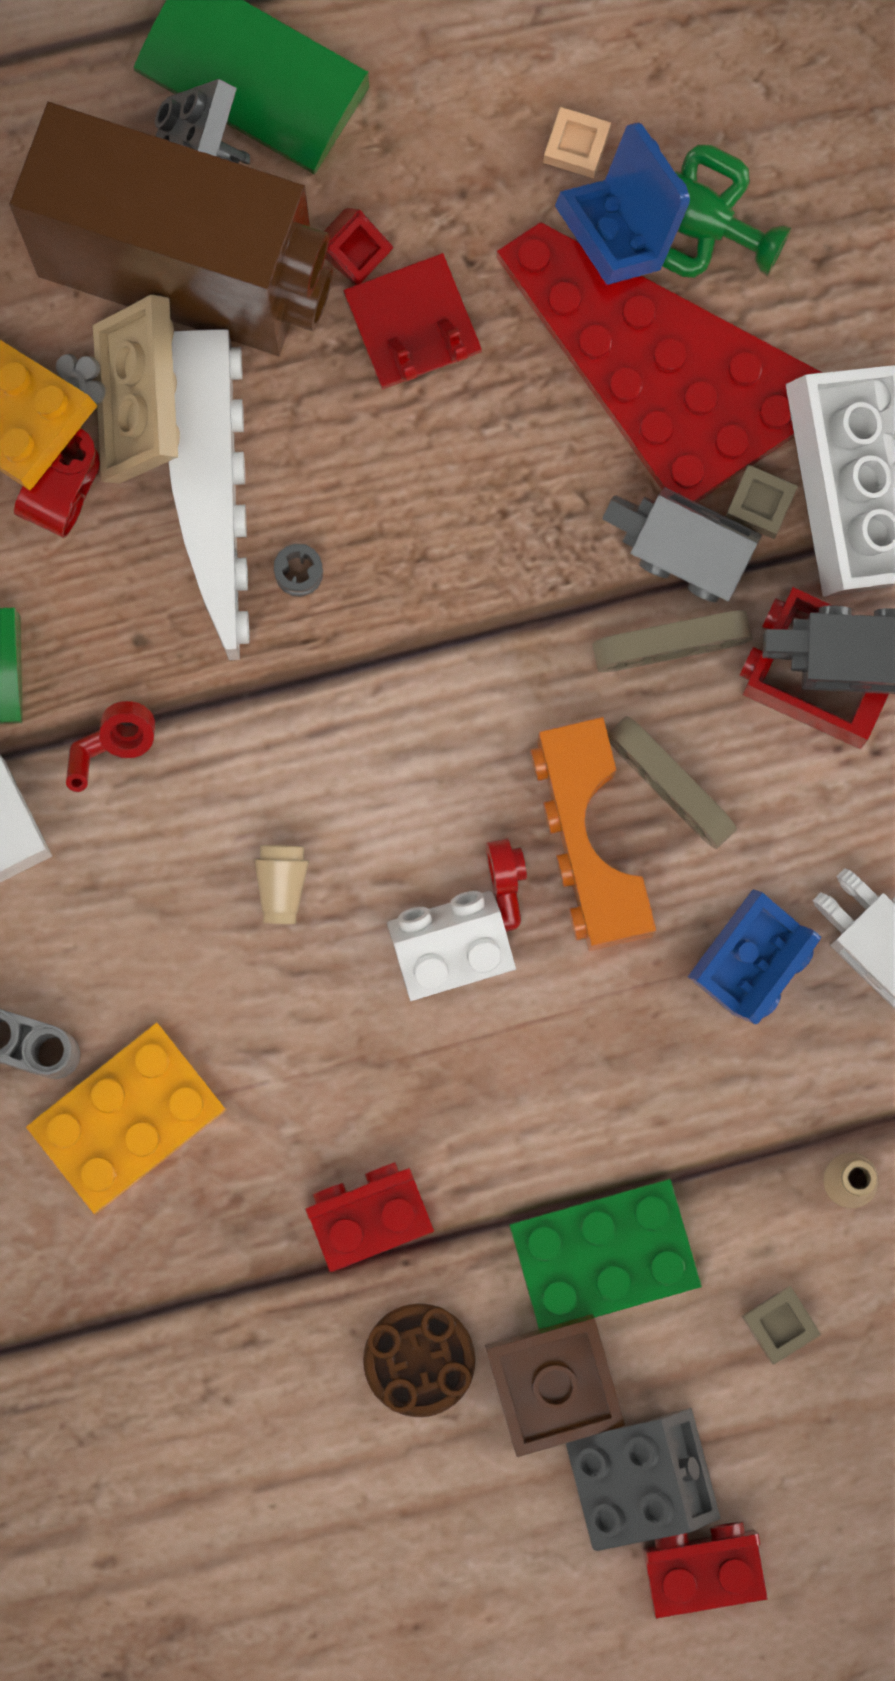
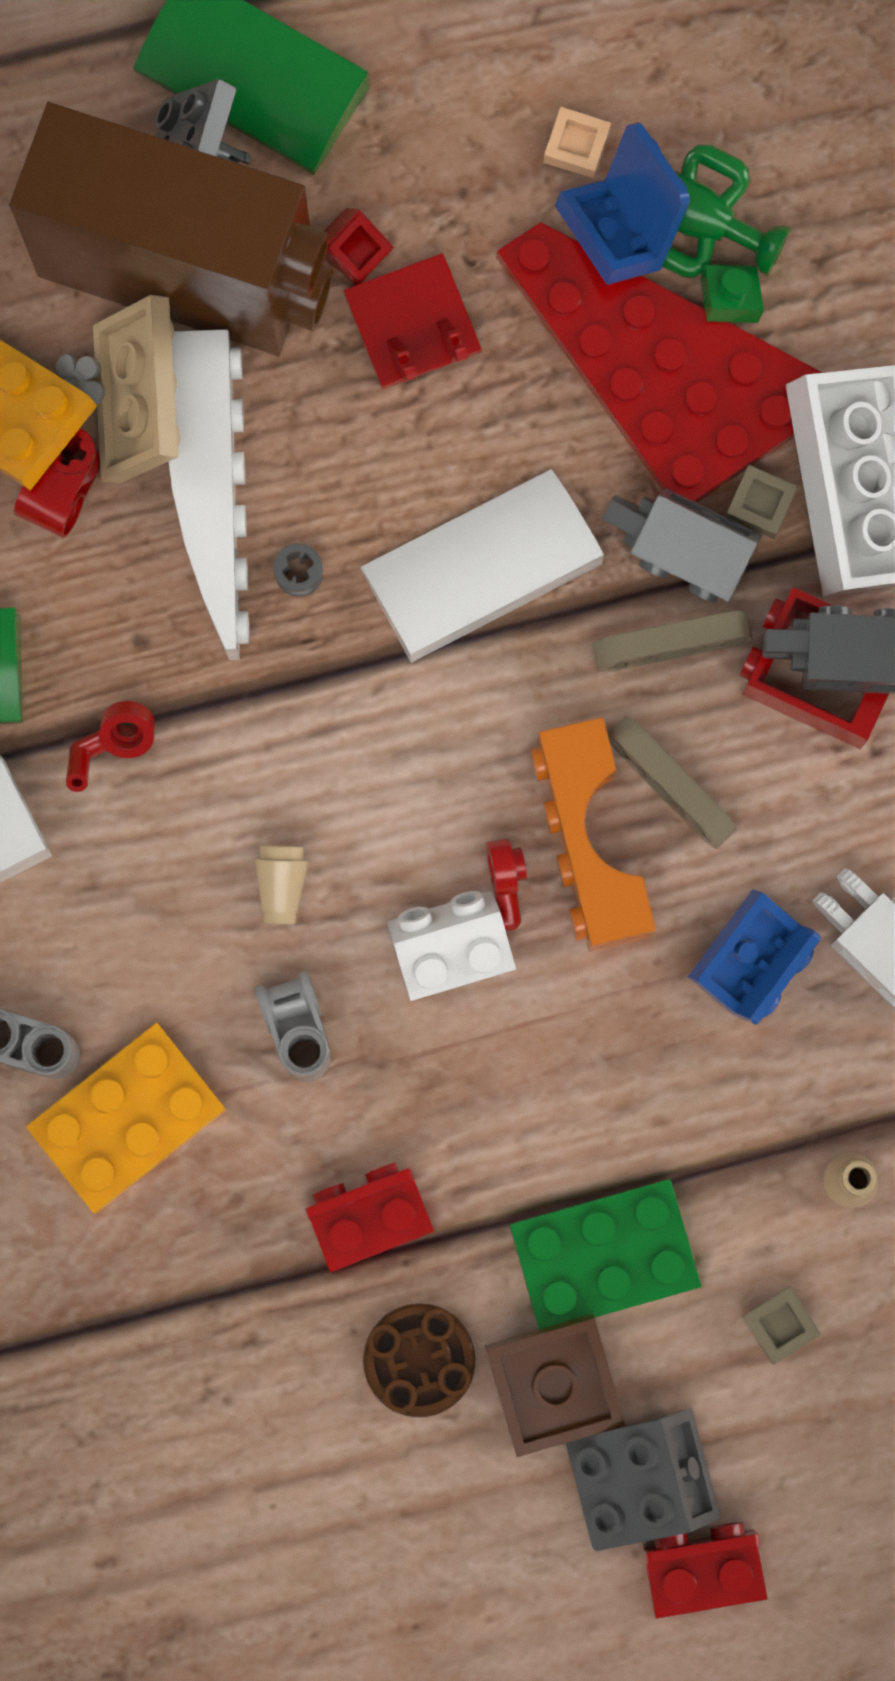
(293, 1017): none -> light grey piece
(482, 565): none -> white slope
(732, 293): none -> green plate

